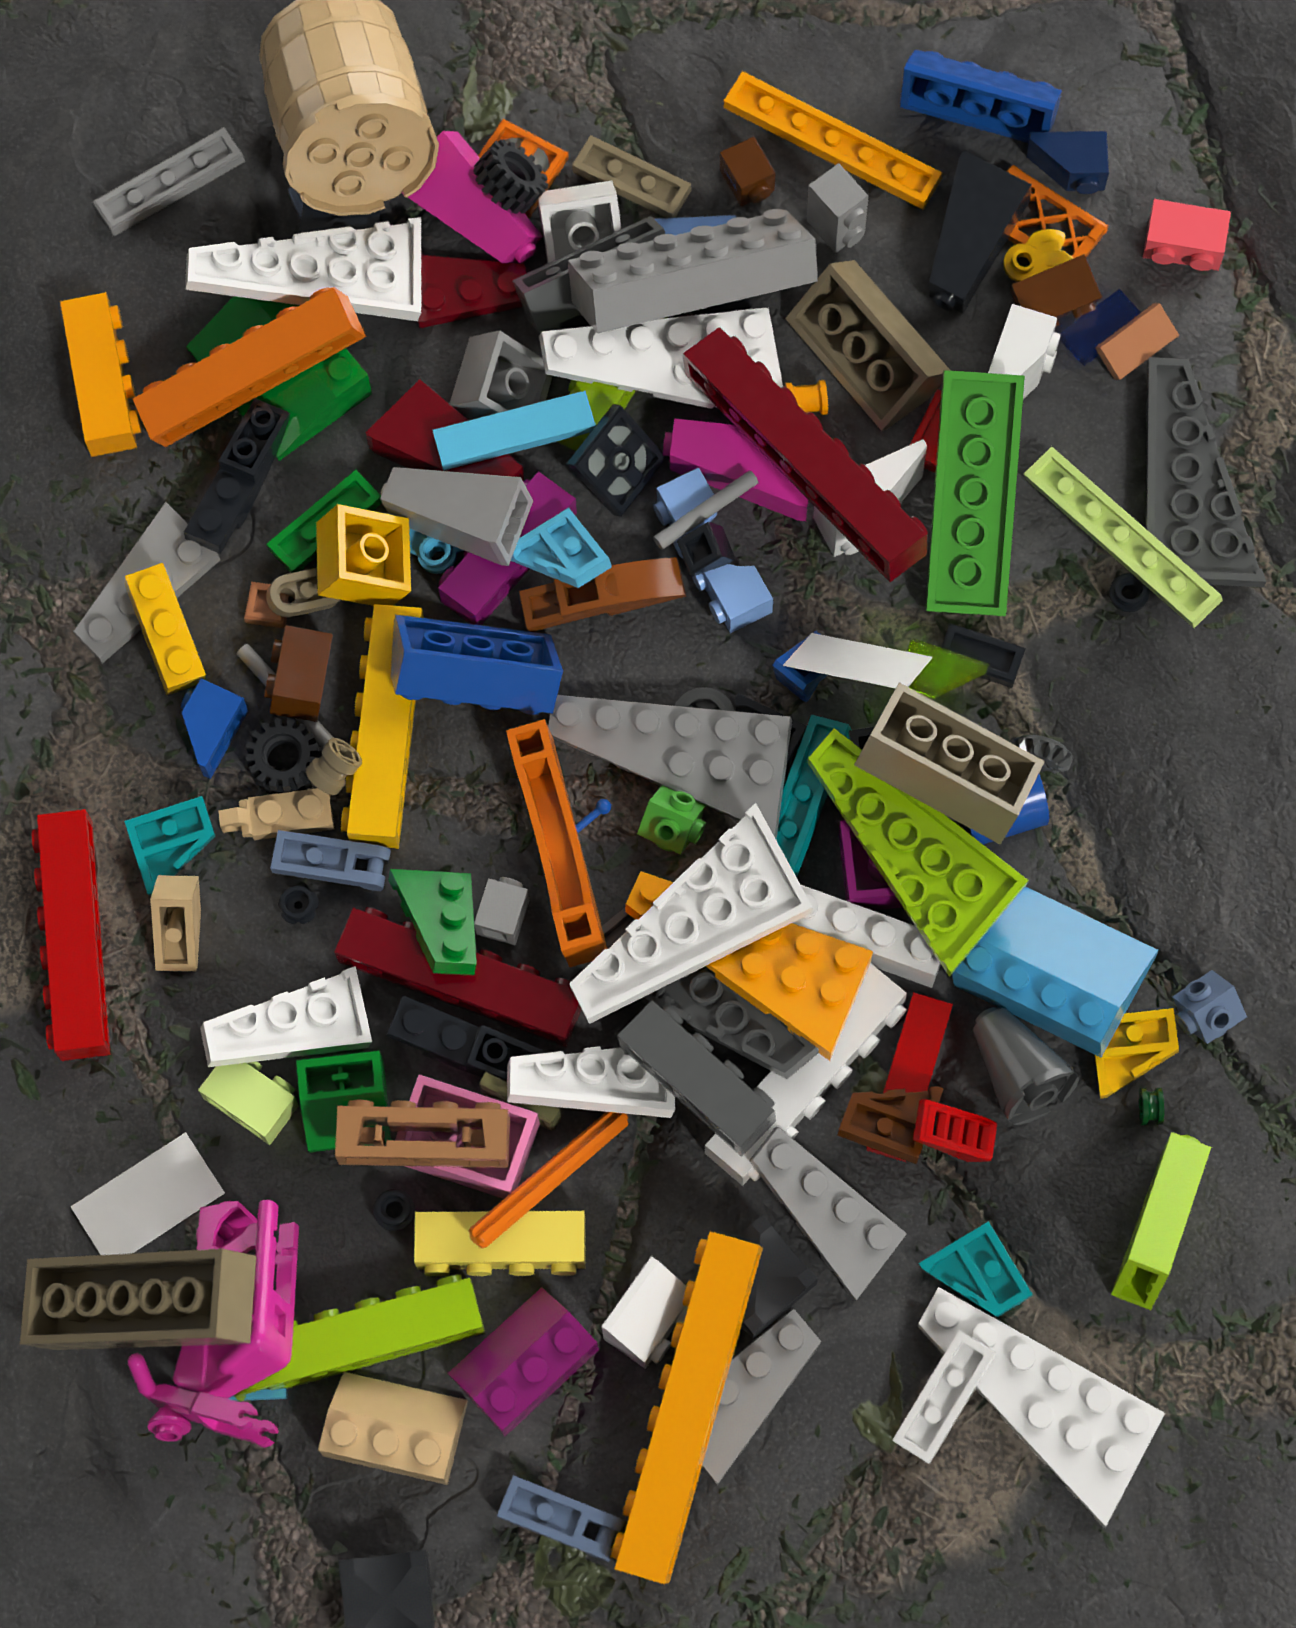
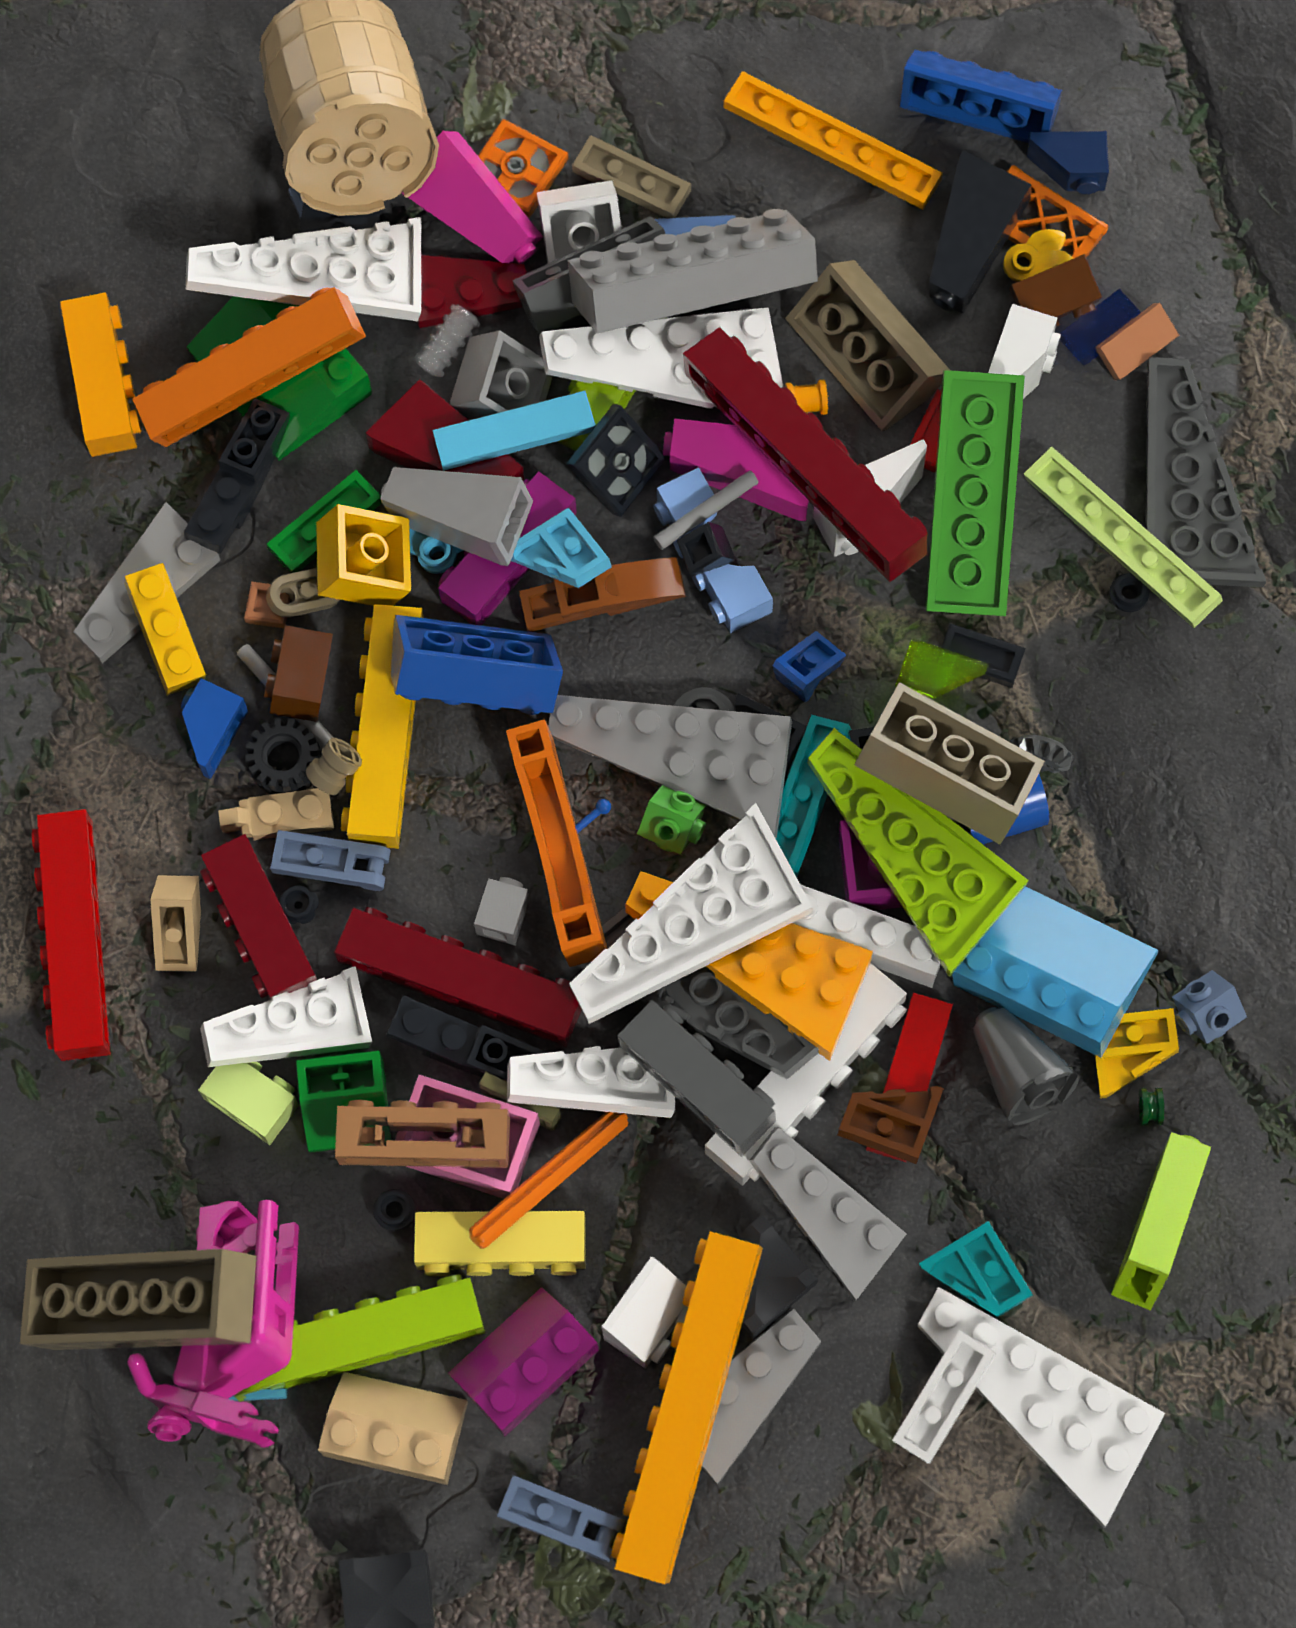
(148, 1198): white sticker -> none
(168, 181): light grey tile -> none
(169, 838): teal wing -> none
(258, 918): none -> dark red brick
(442, 915): green wing -> none
(447, 340): none -> clear piece
(510, 176): black tyre -> none
(747, 172): reddish brown brick -> none
(837, 208): light grey brick -> none
(857, 661): white sticker -> none
(957, 1131): red slope -> none
(1186, 235): coral brick -> none

